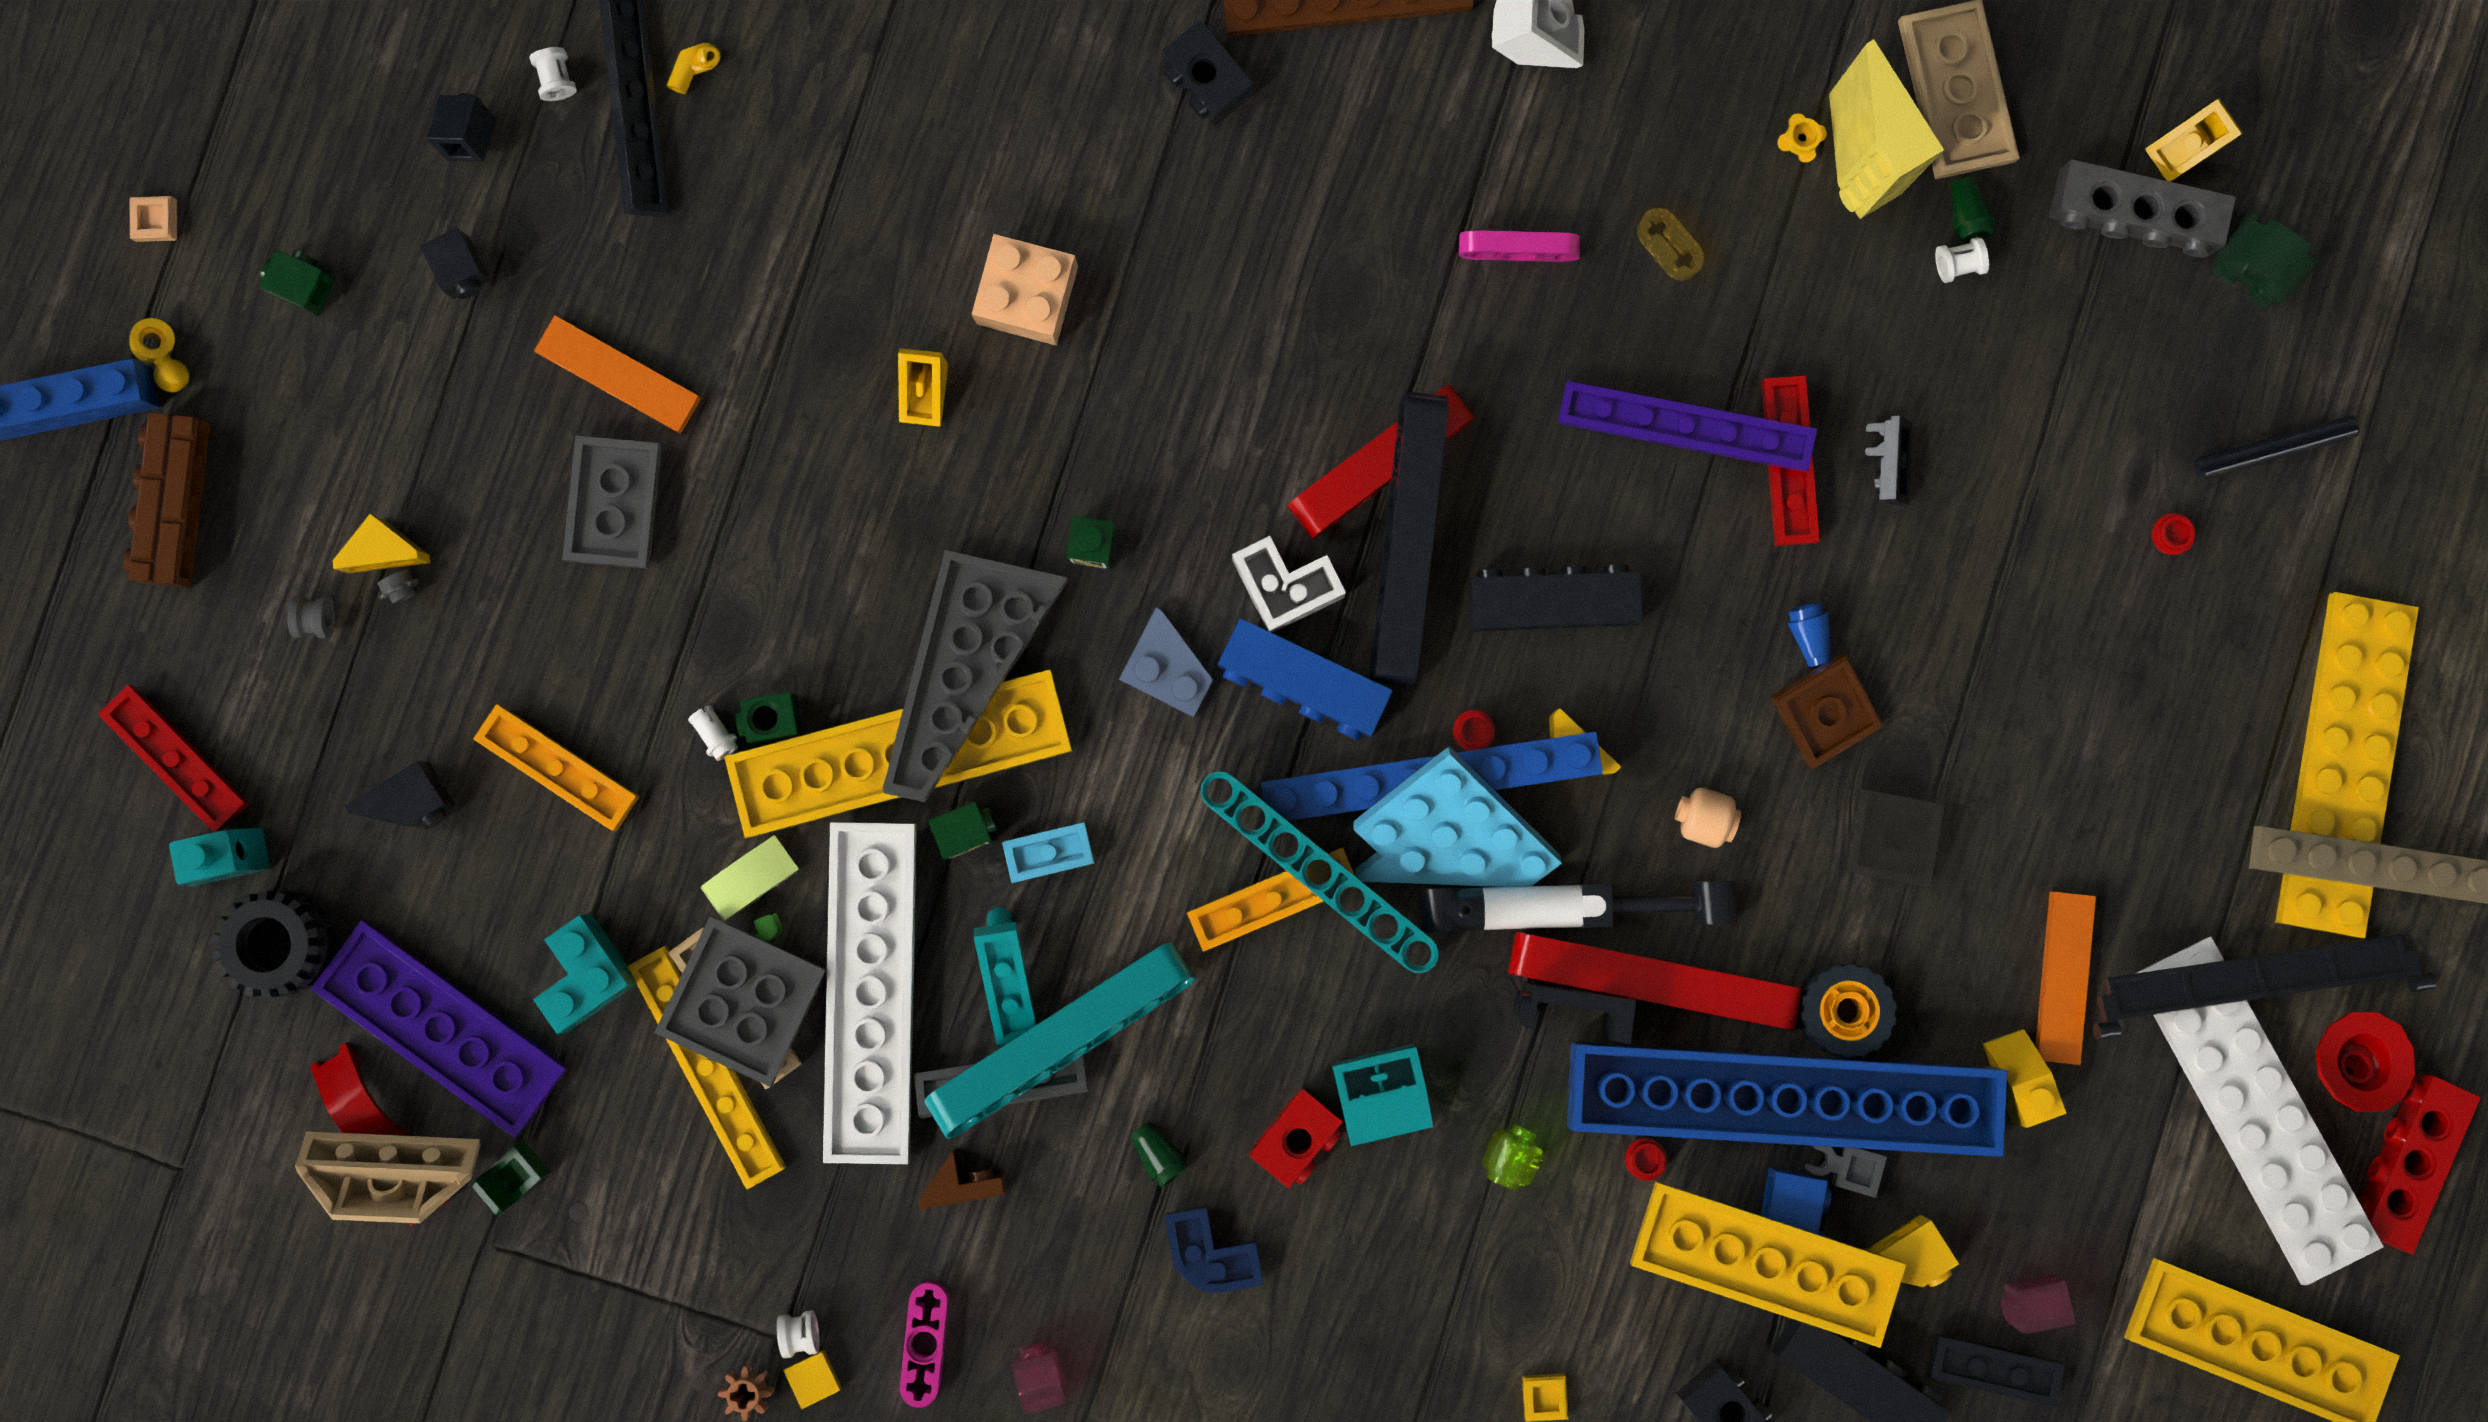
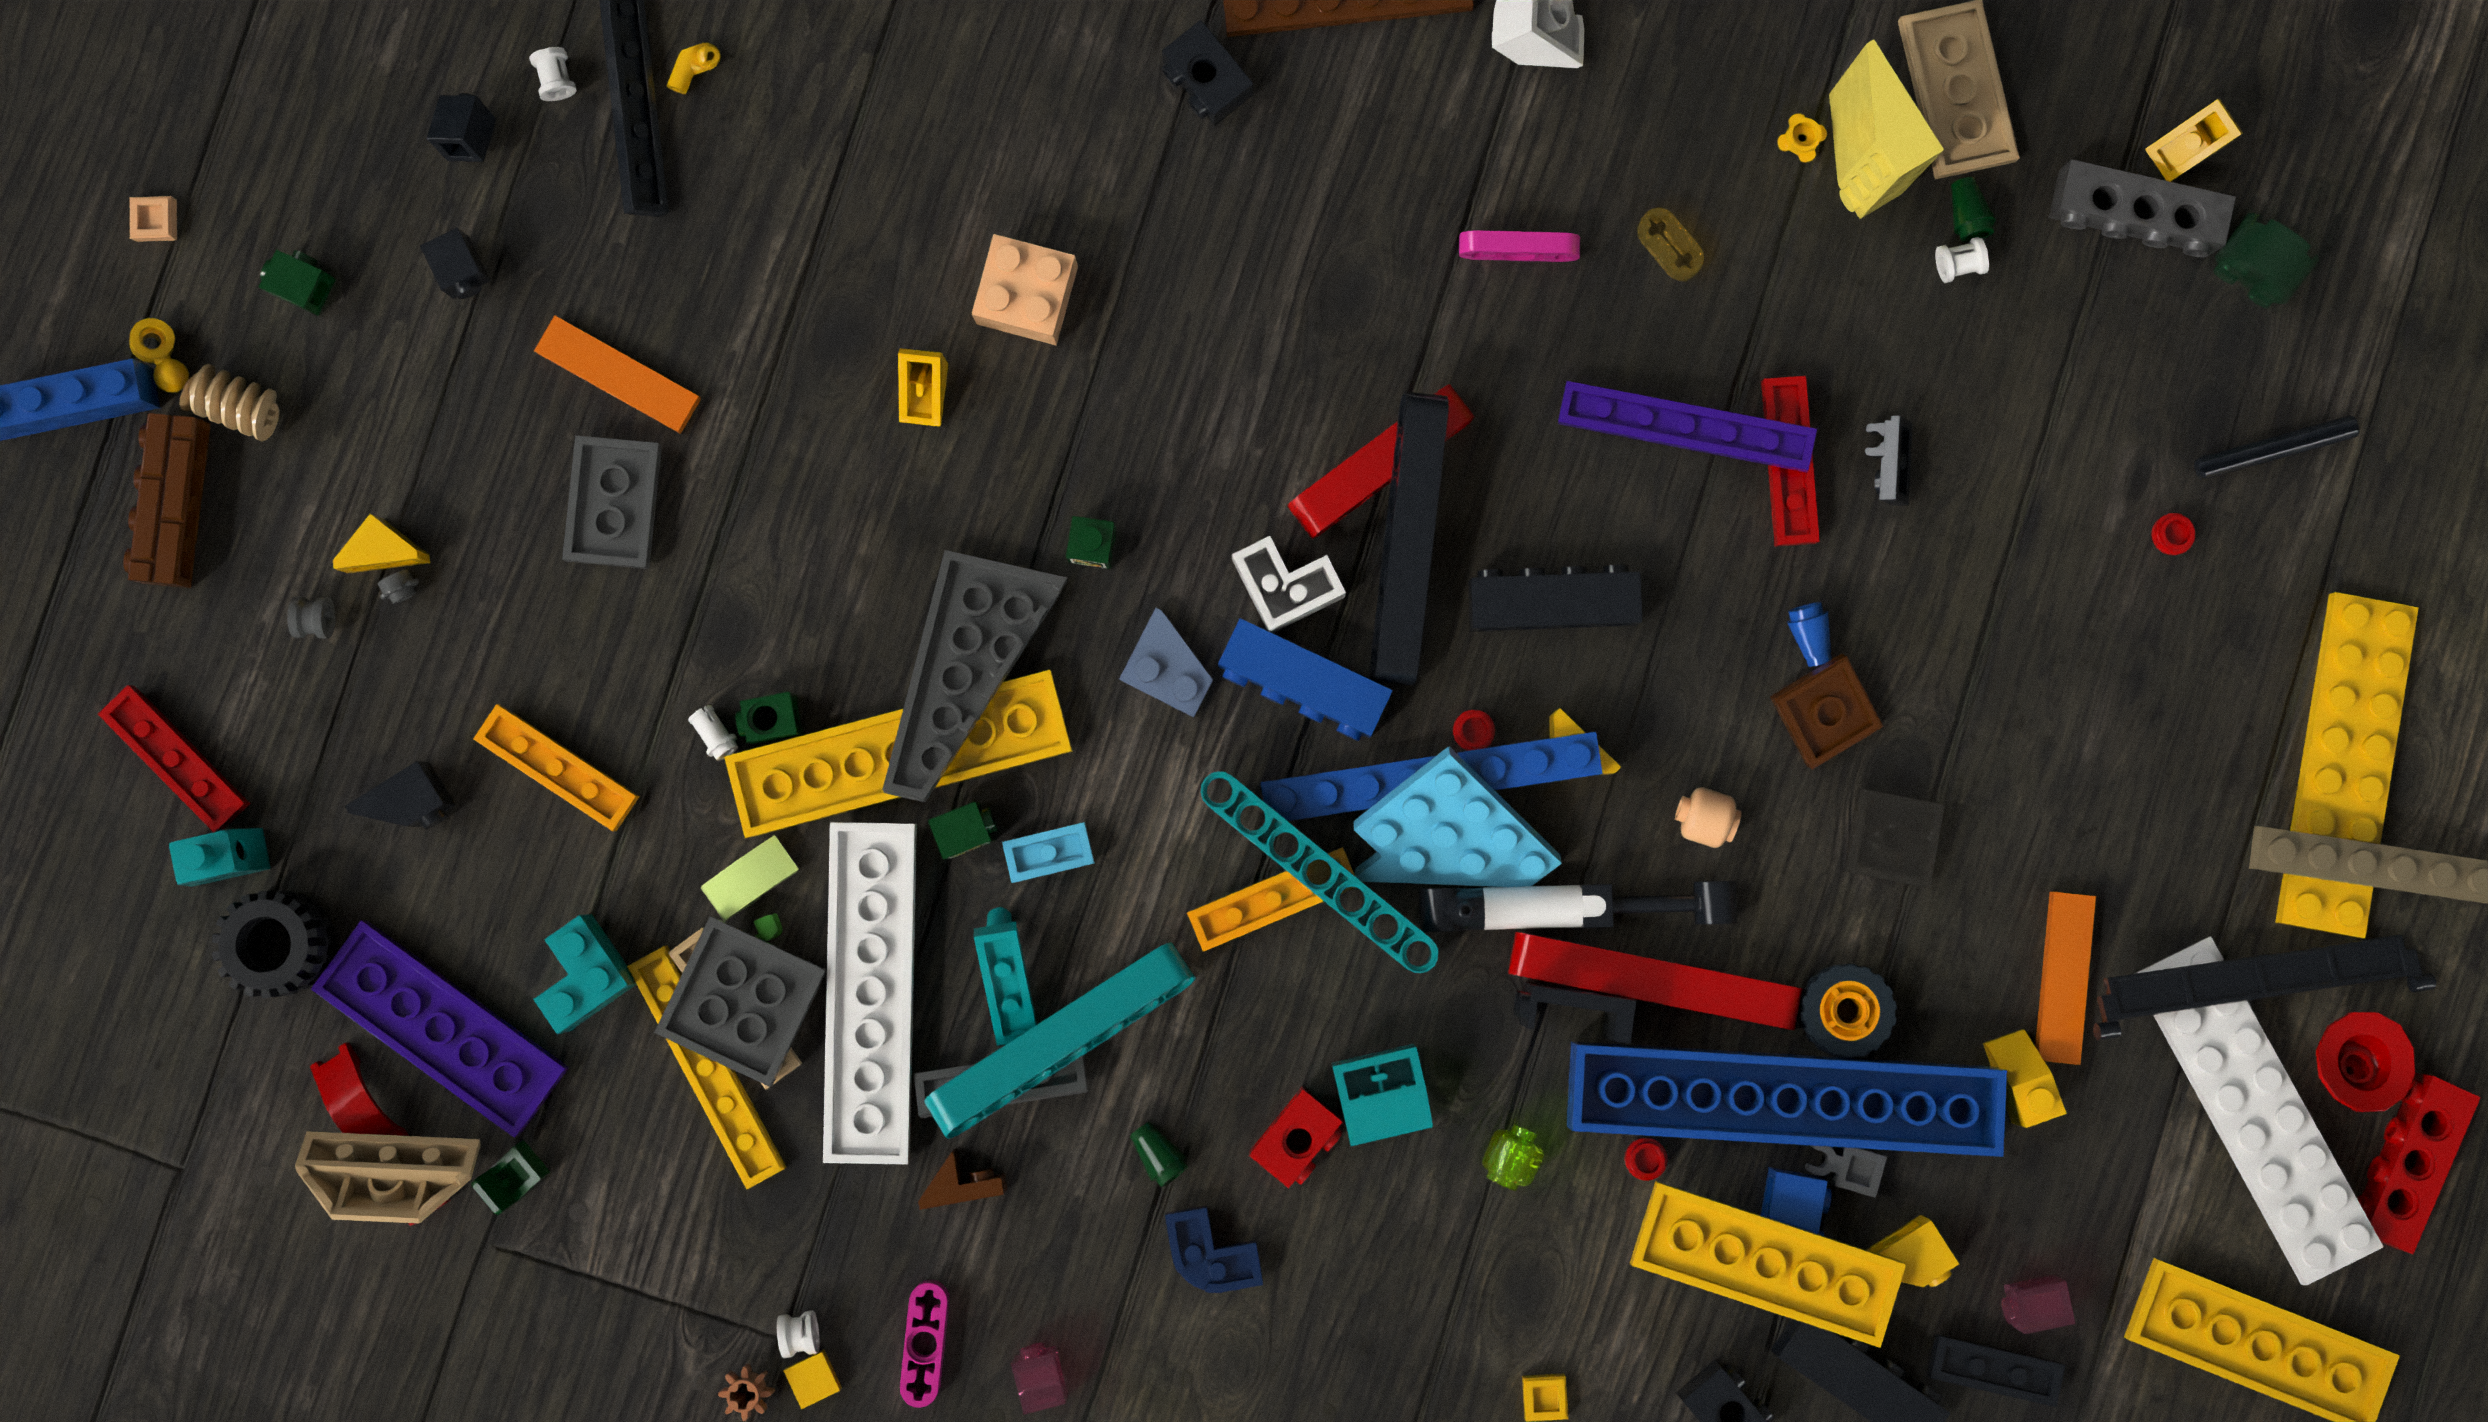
(231, 402): none -> tan piece

